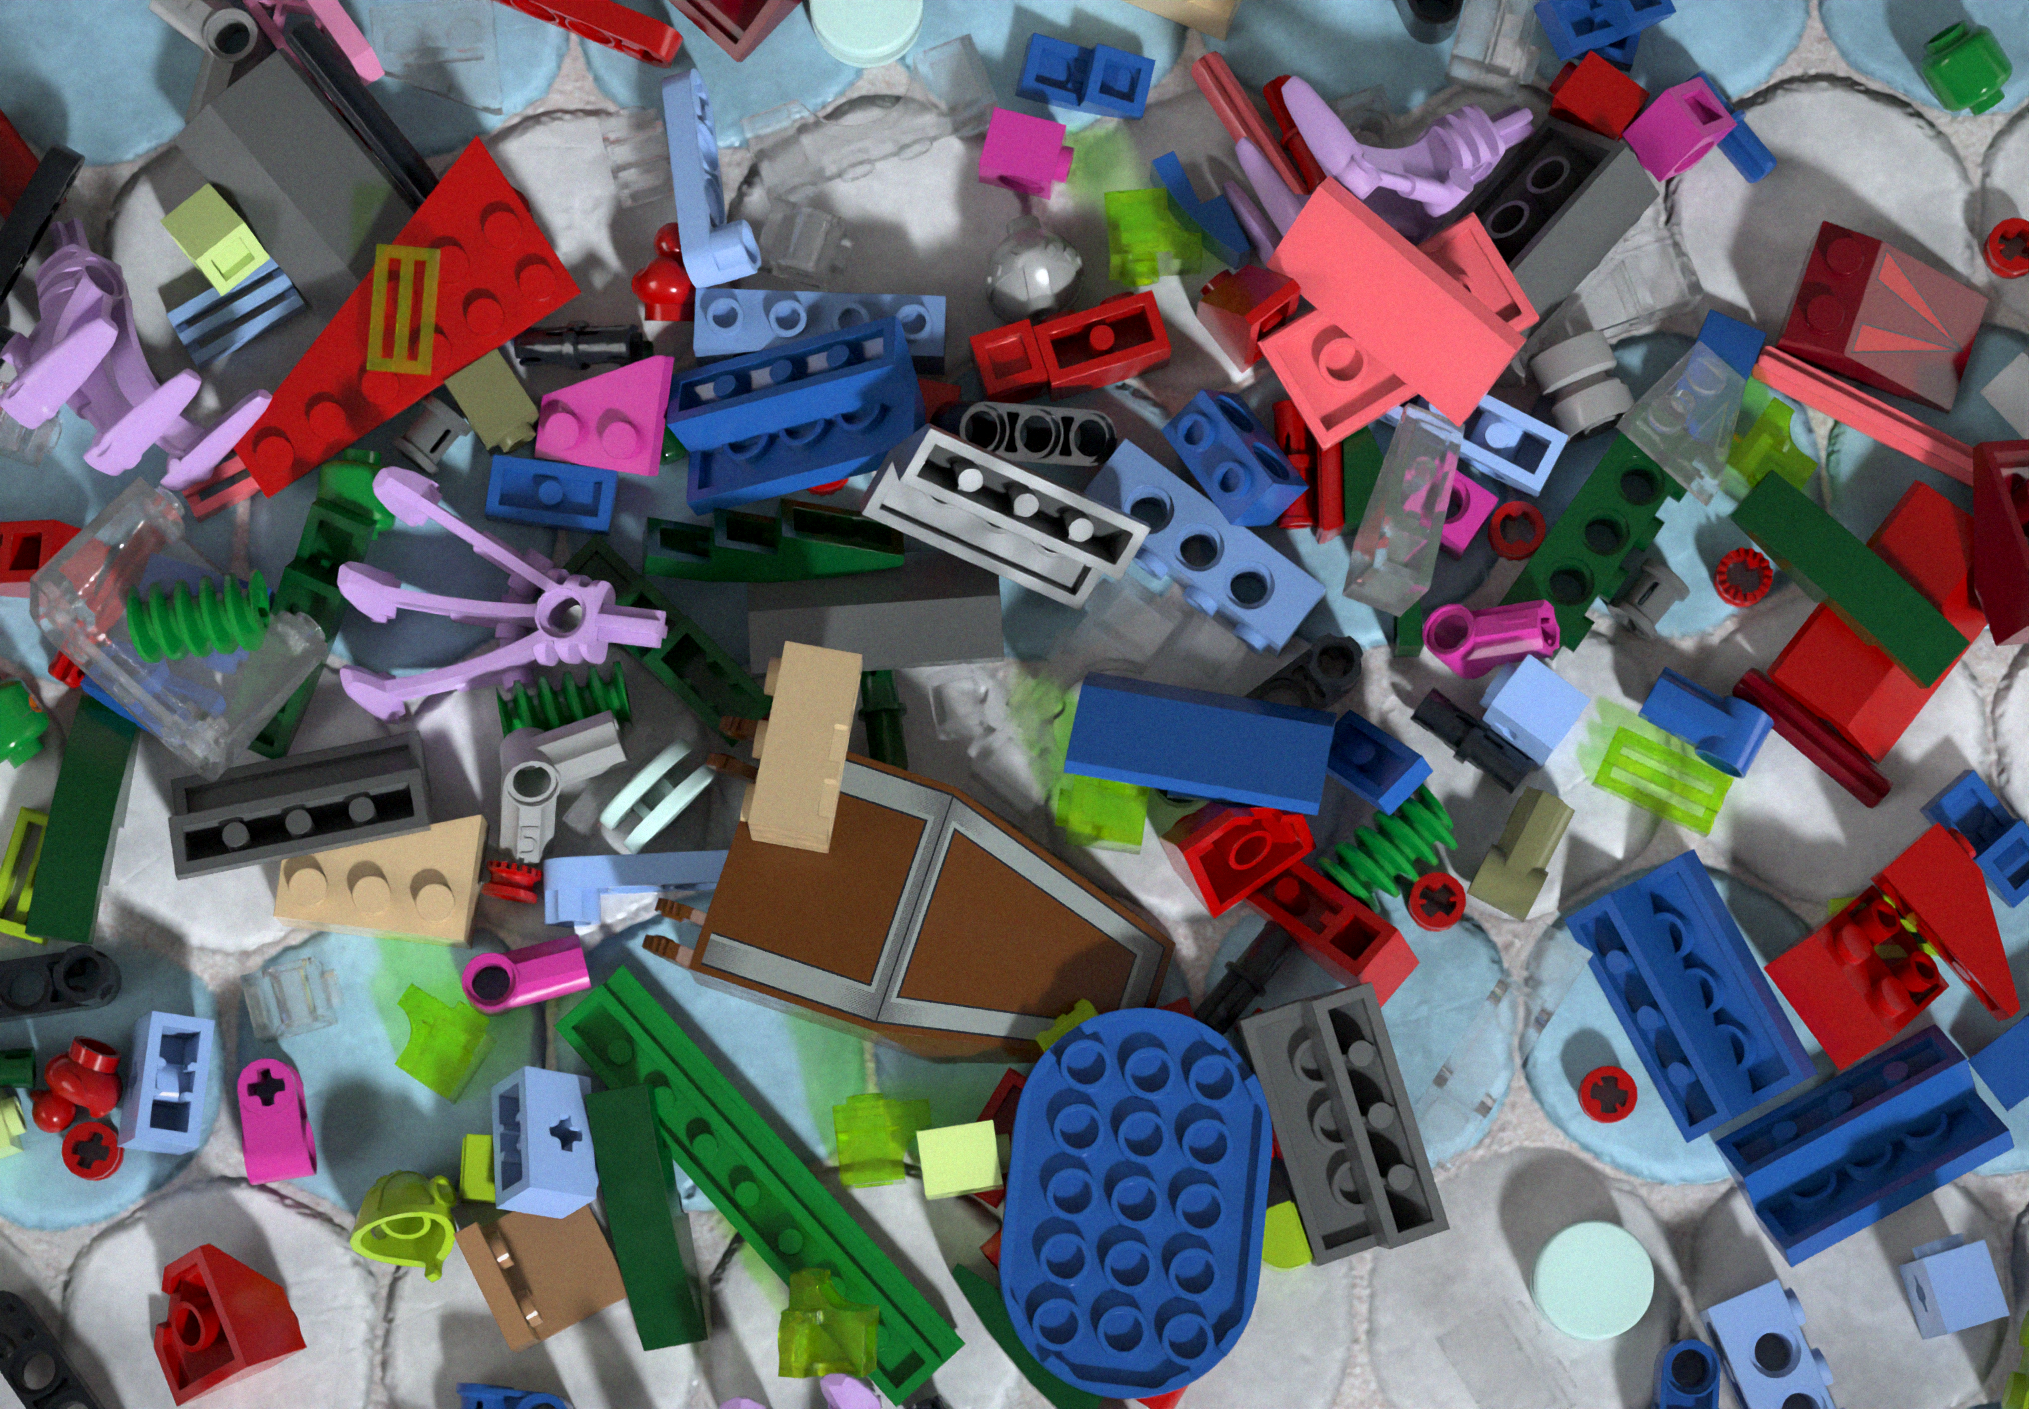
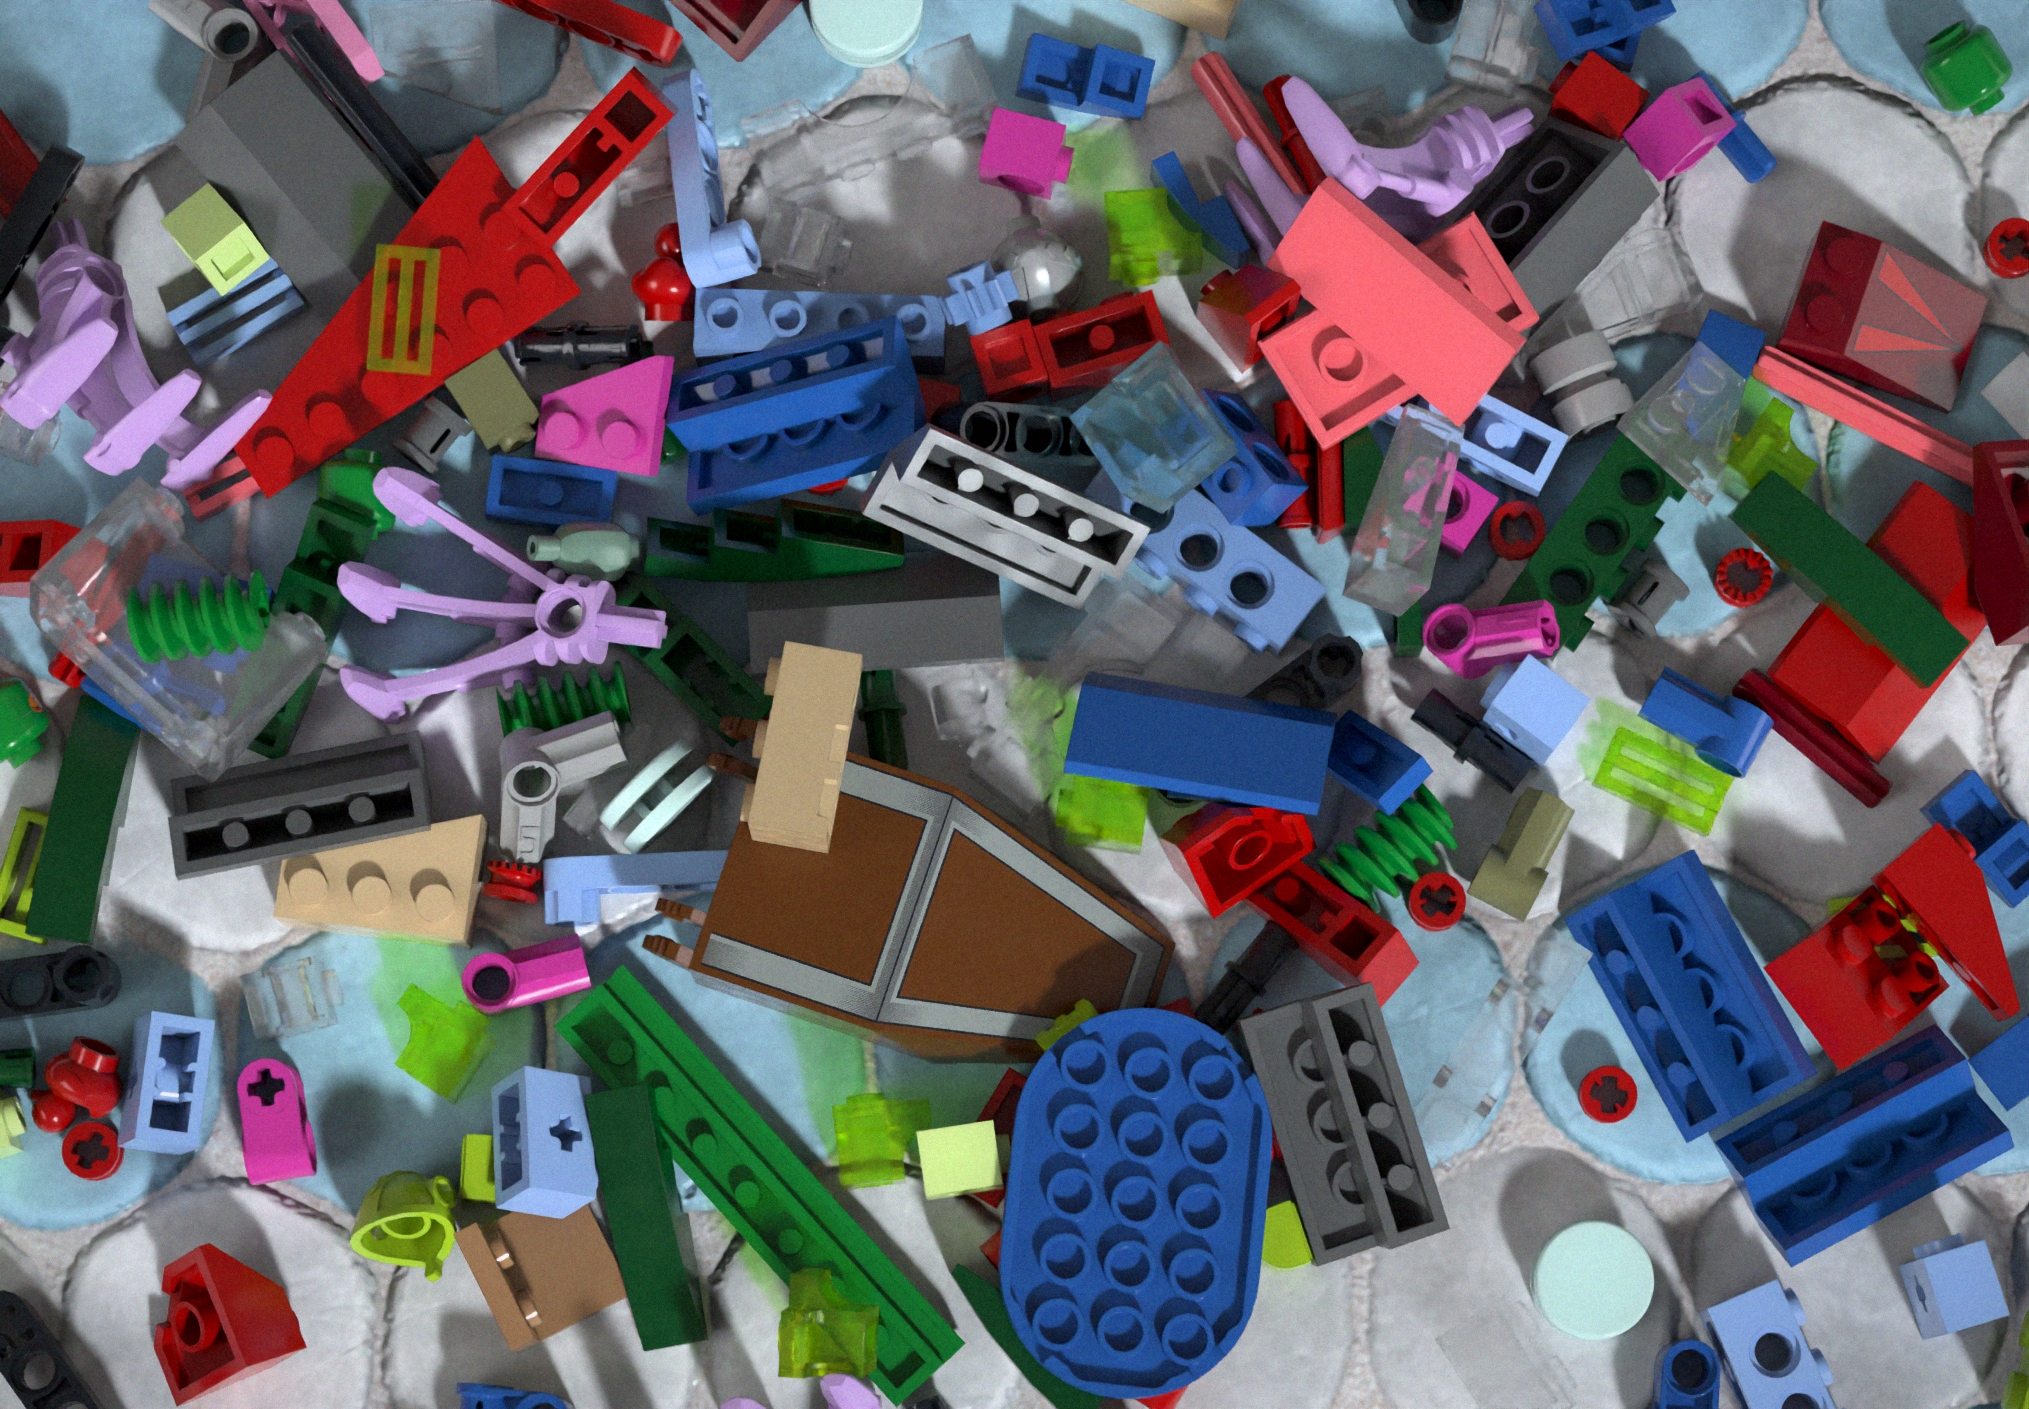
(588, 549): none -> sand green plant
(590, 159): none -> red slope
(979, 297): none -> medium blue gear
(1155, 430): none -> clear light blue plate

